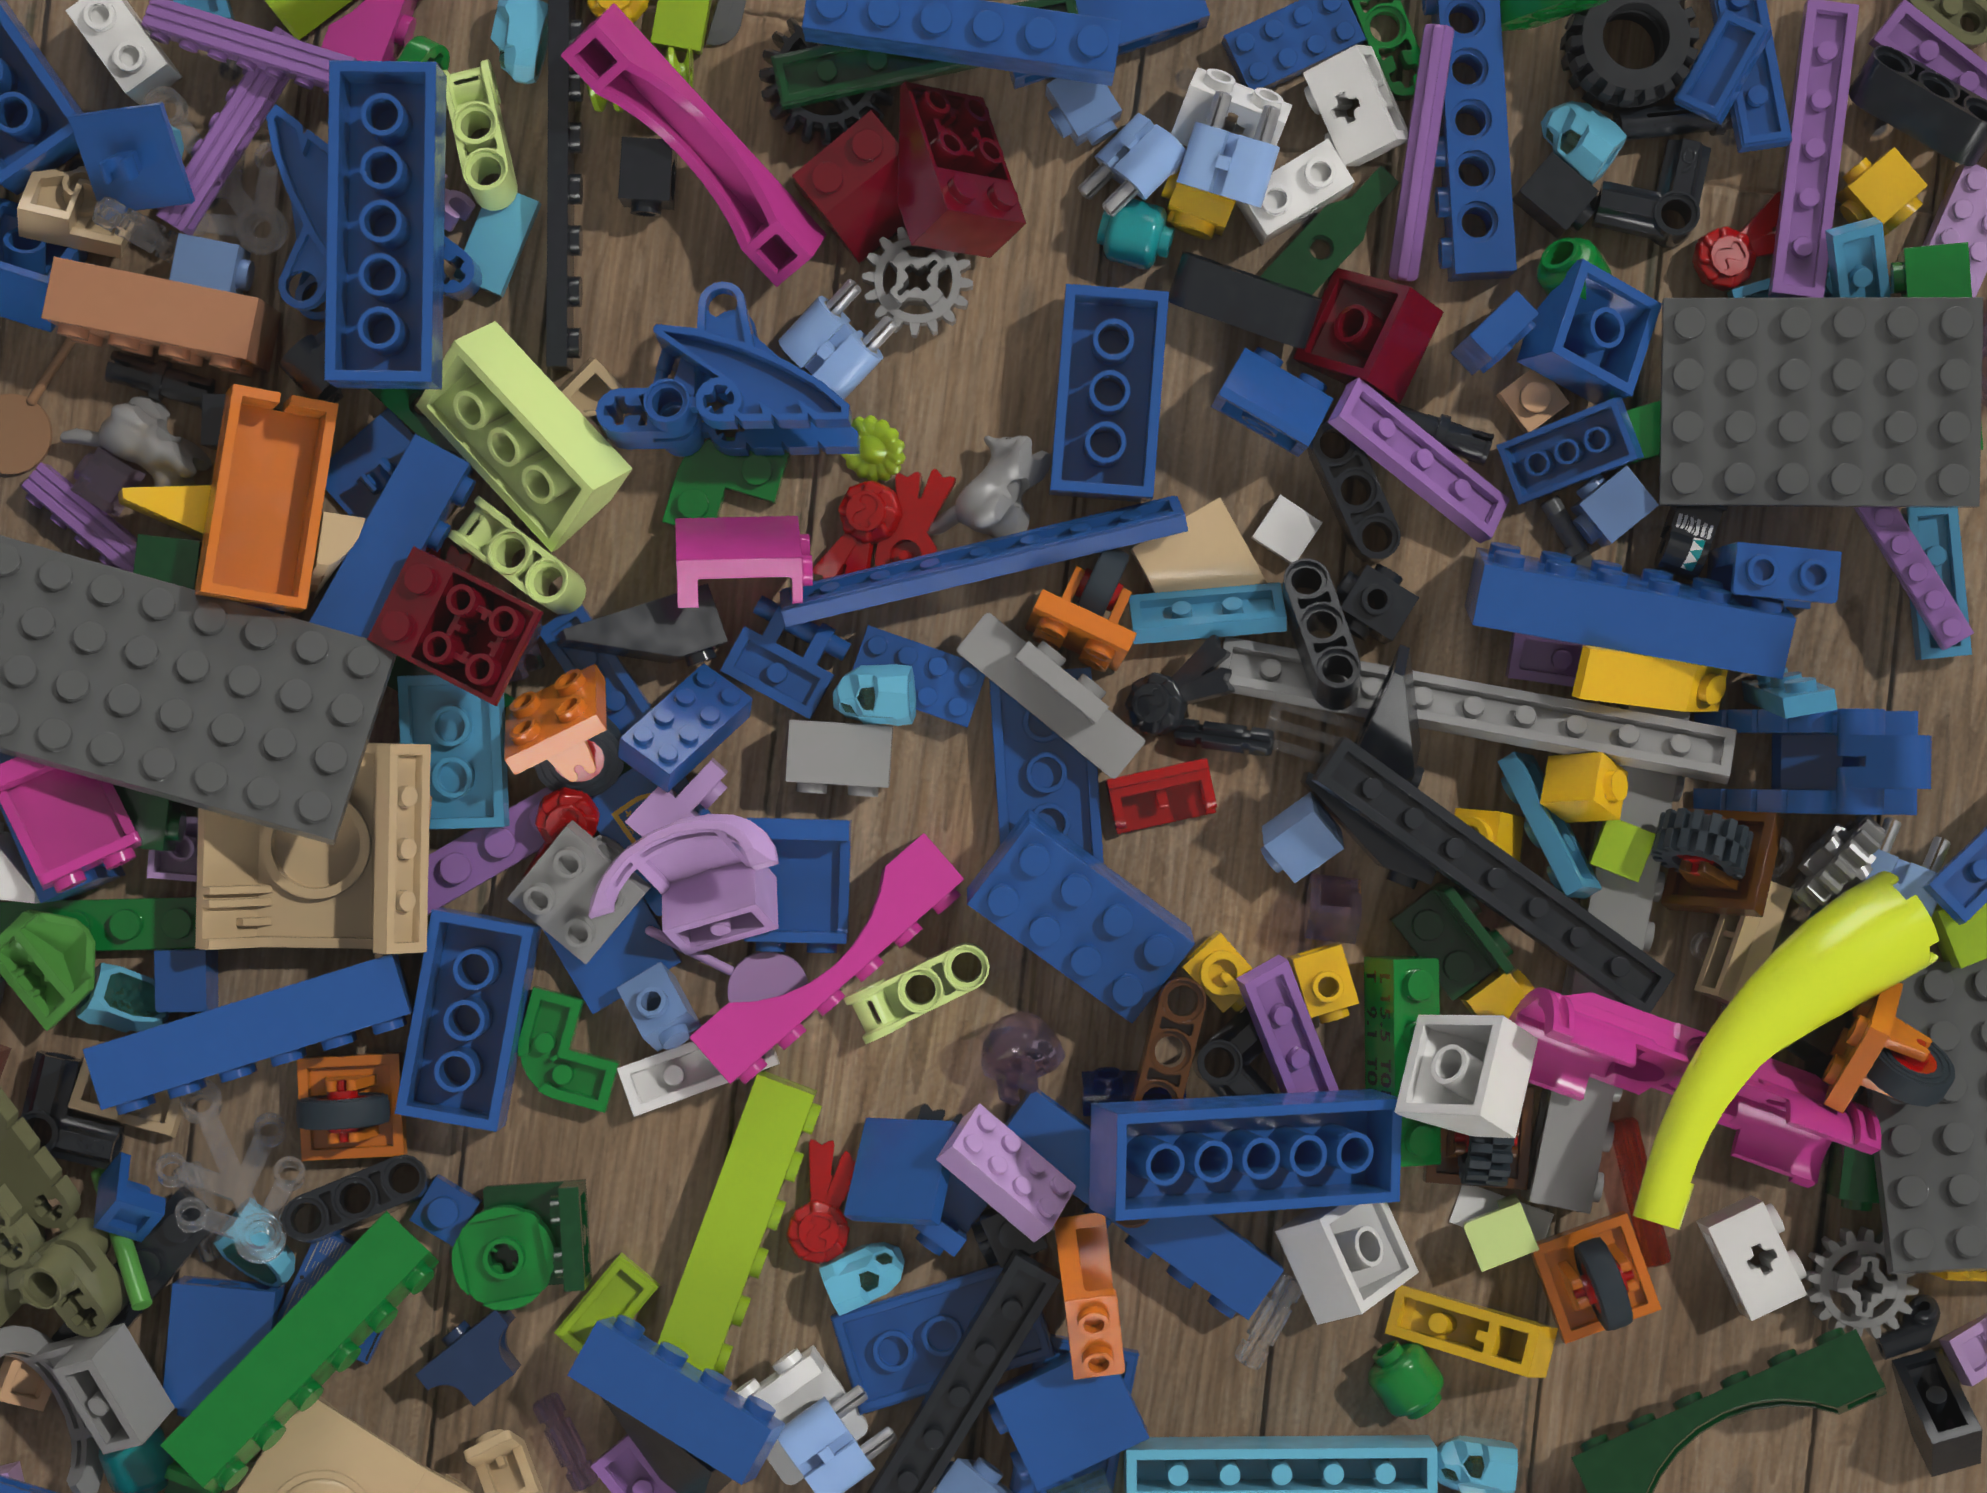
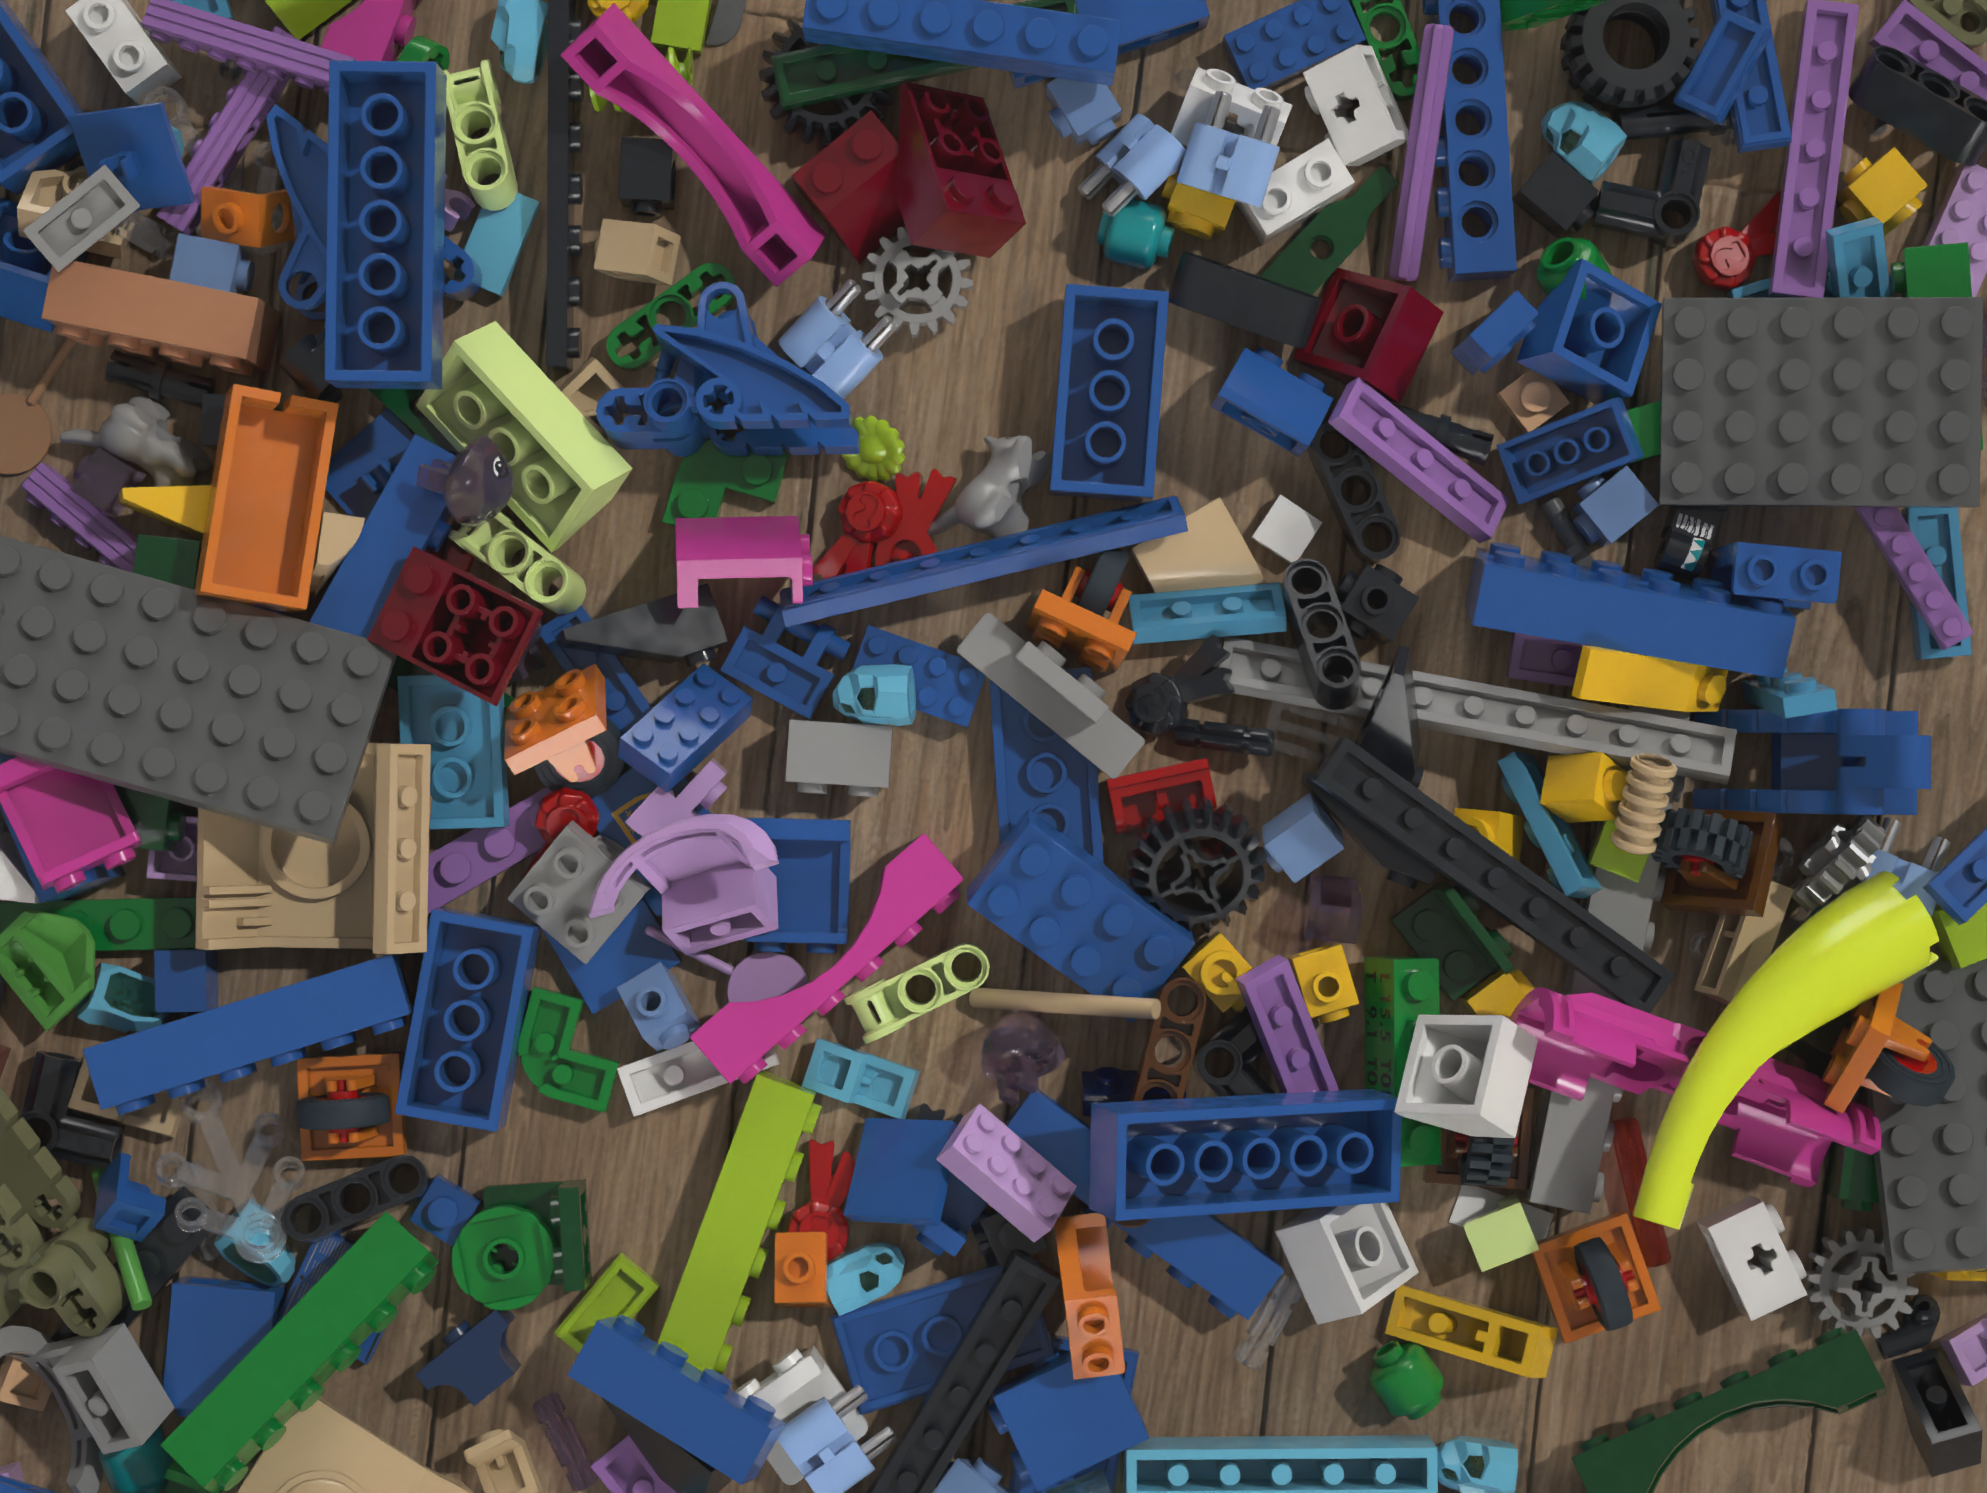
(81, 218): none -> light grey plate
(245, 217): none -> orange bracket
(472, 485): none -> clear purple piece
(631, 325): none -> green beam
(636, 252): none -> tan brick
(801, 1270): none -> orange bracket
(861, 1078): none -> medium azure slope
(1065, 1003): none -> tan bar
(1230, 843): none -> black gear
(1643, 803): none -> tan piece

